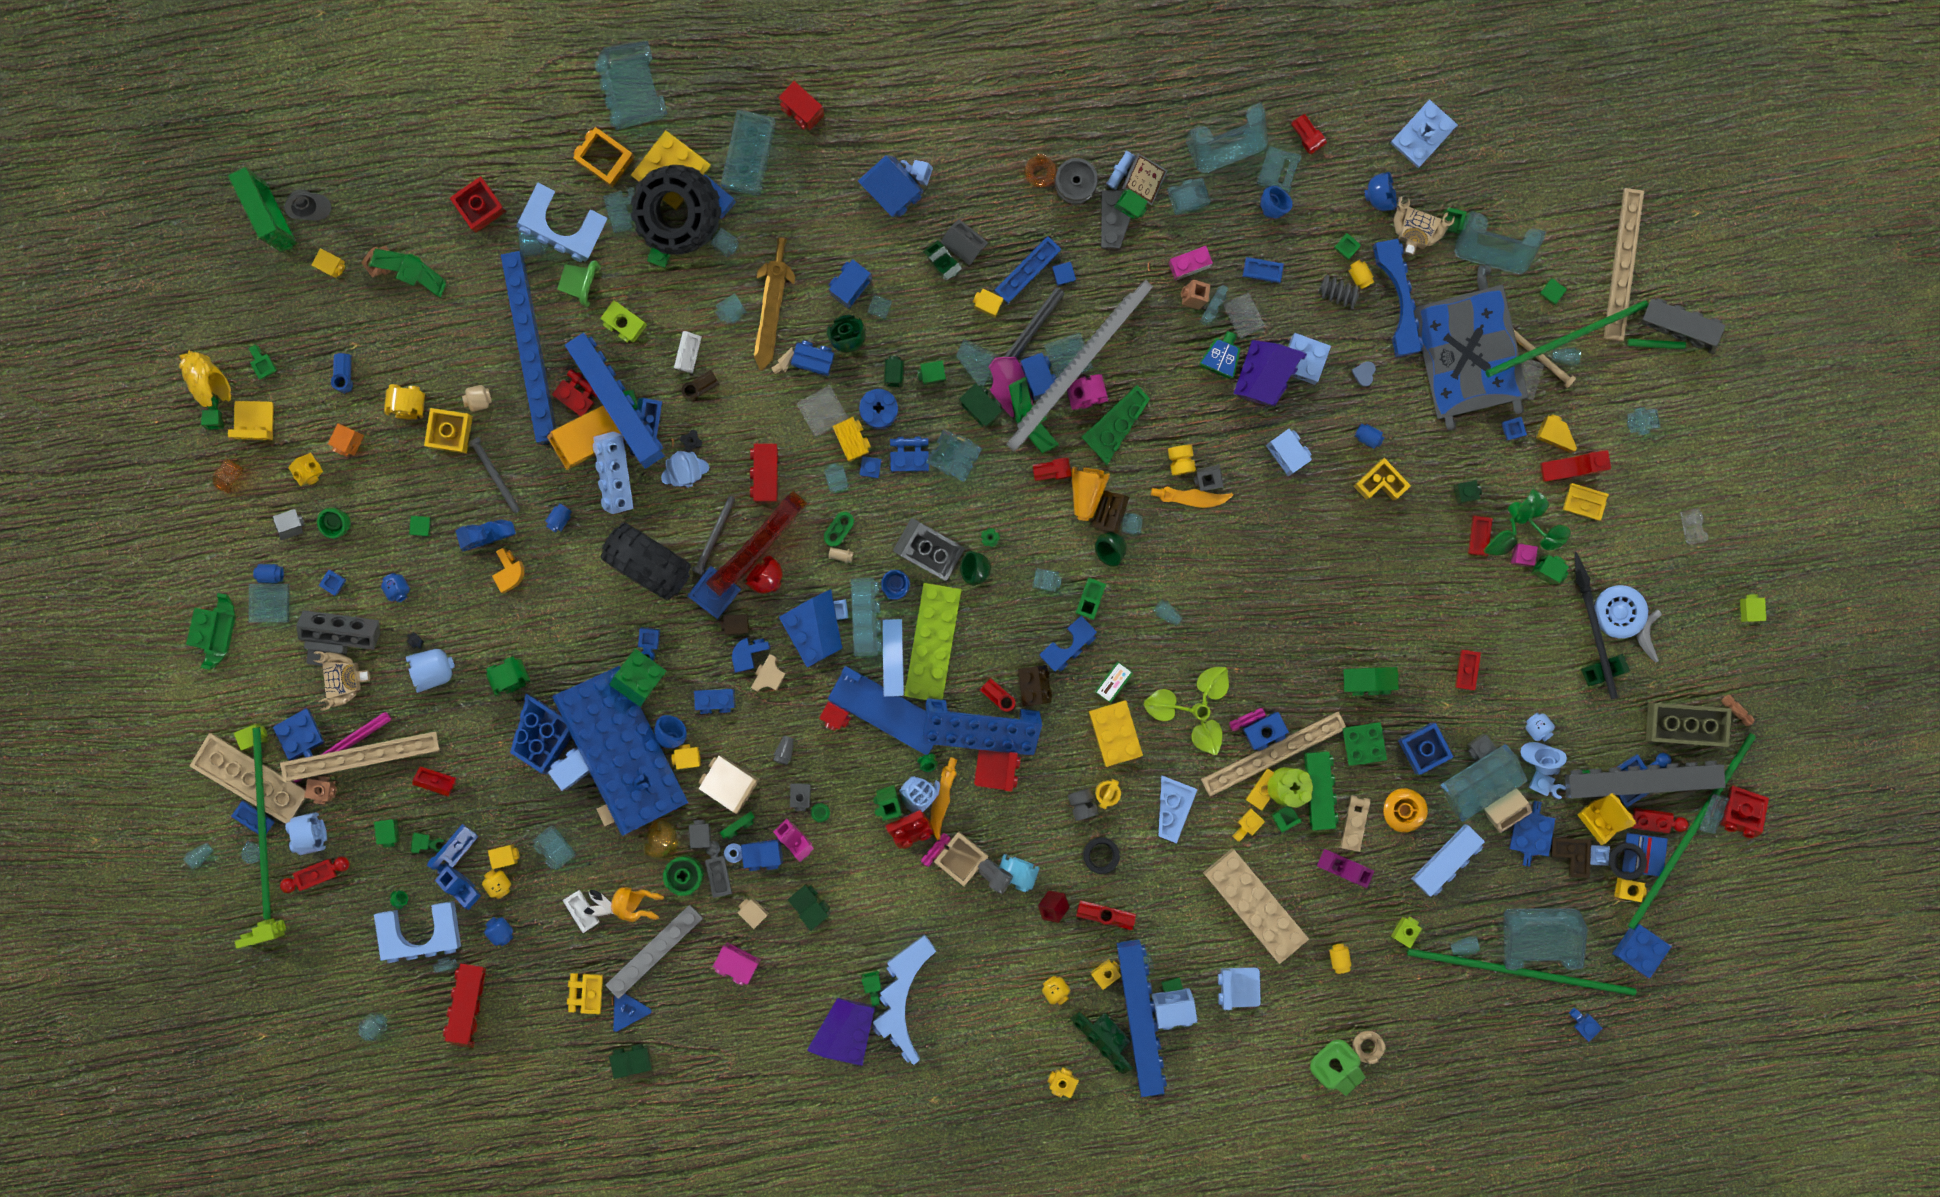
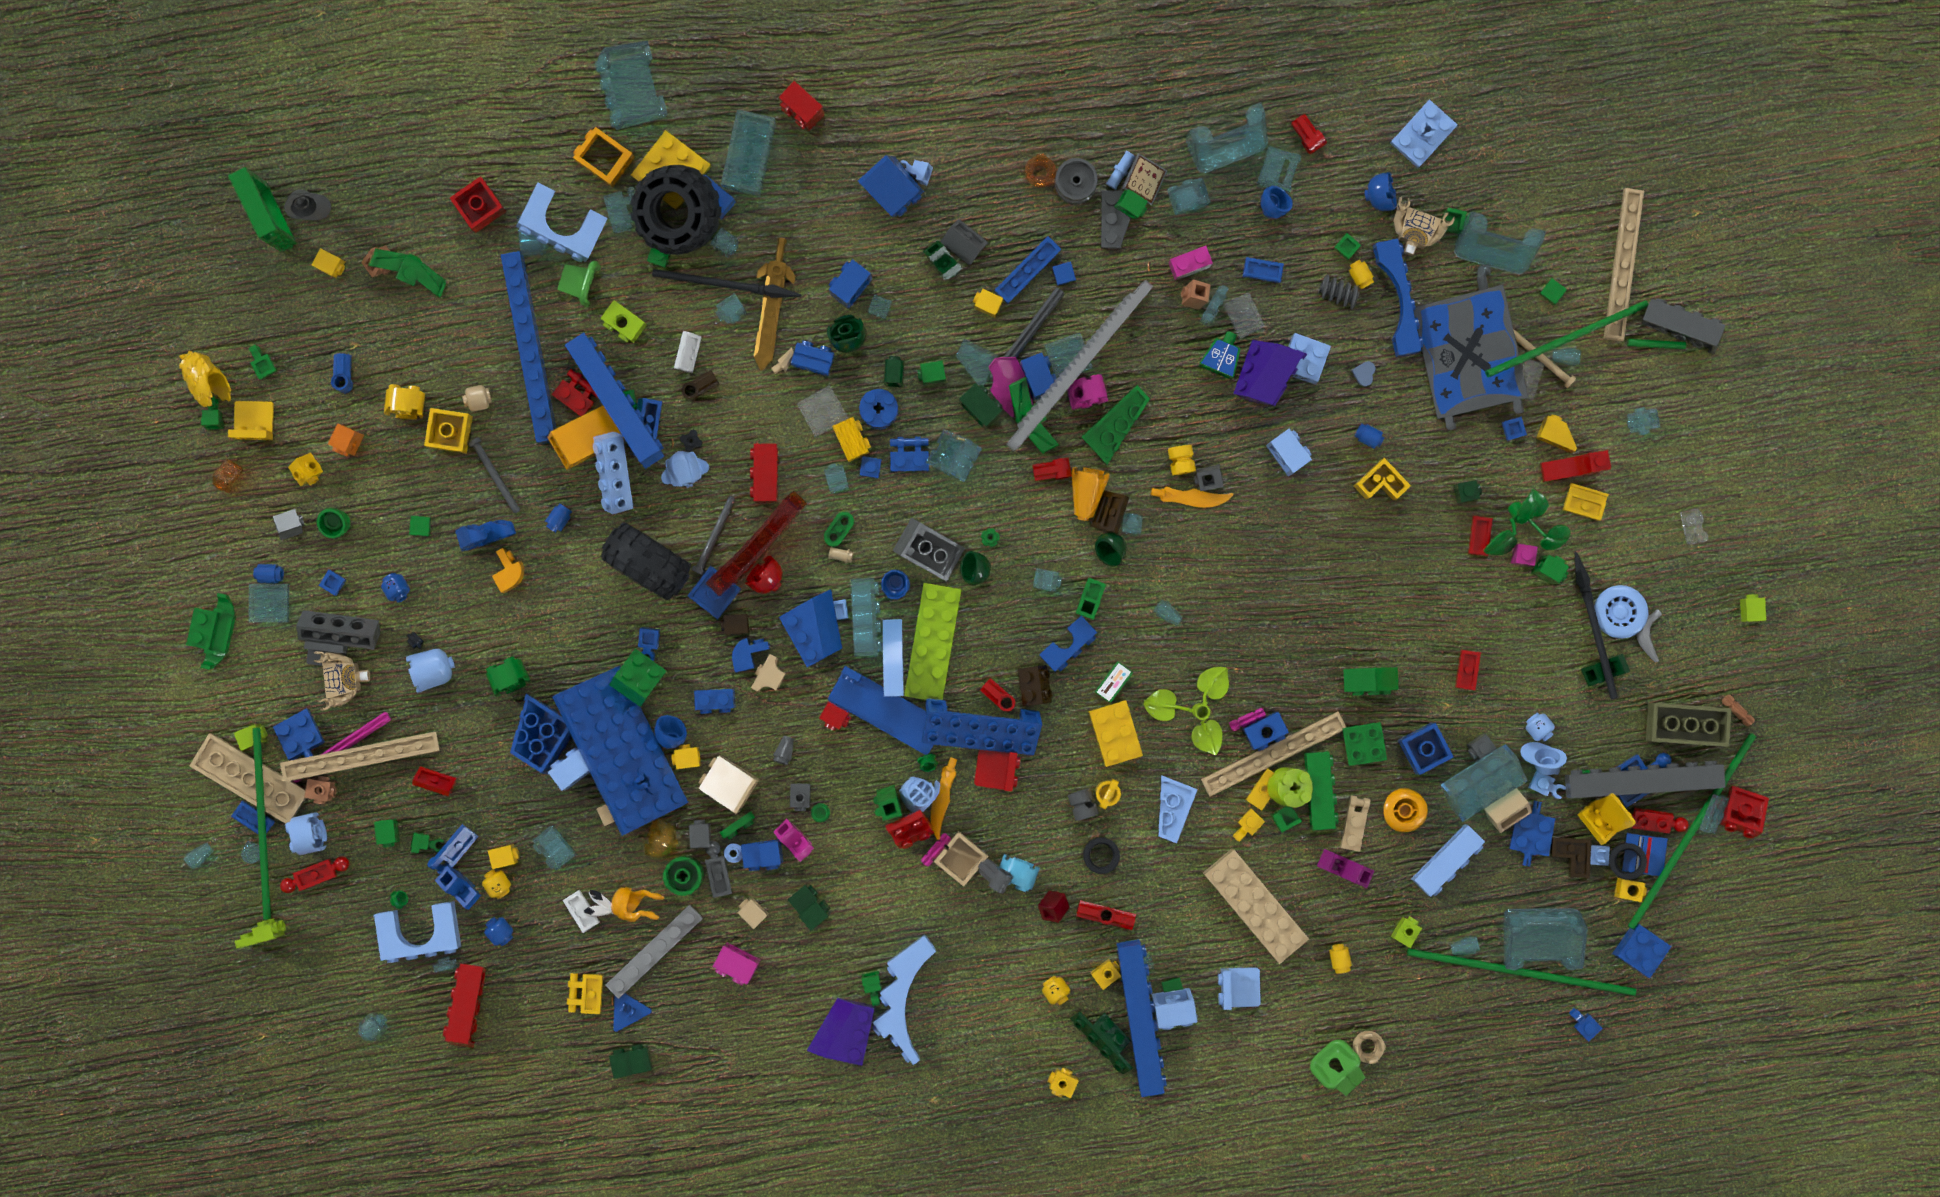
(770, 290): none -> black piece

